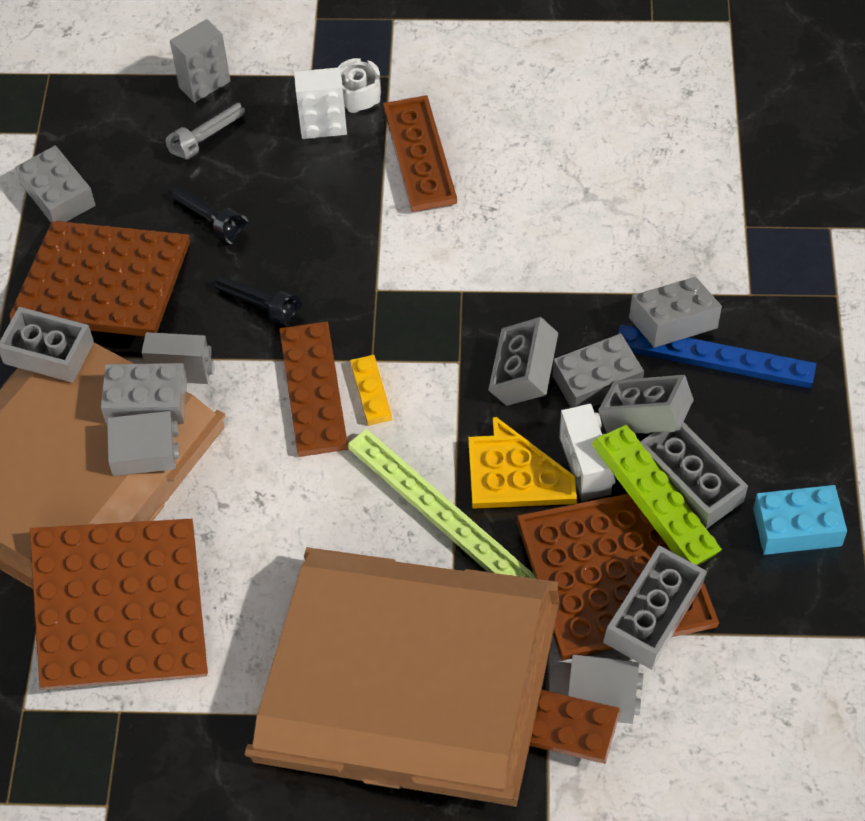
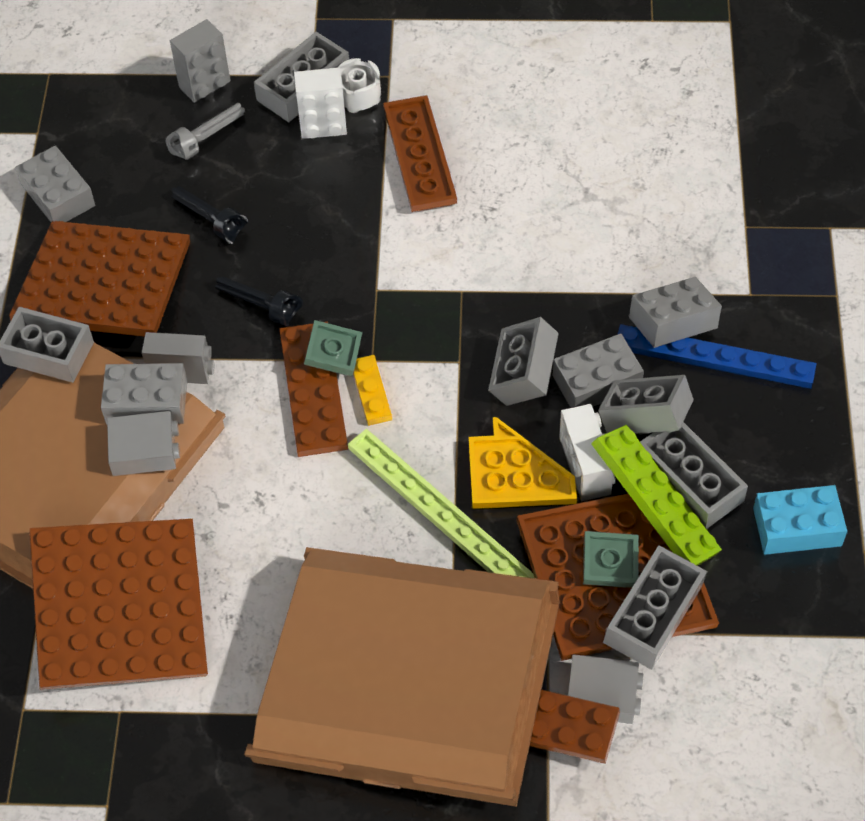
(277, 85): none -> light grey brick
(333, 348): none -> sand green plate
(610, 559): none -> sand green plate

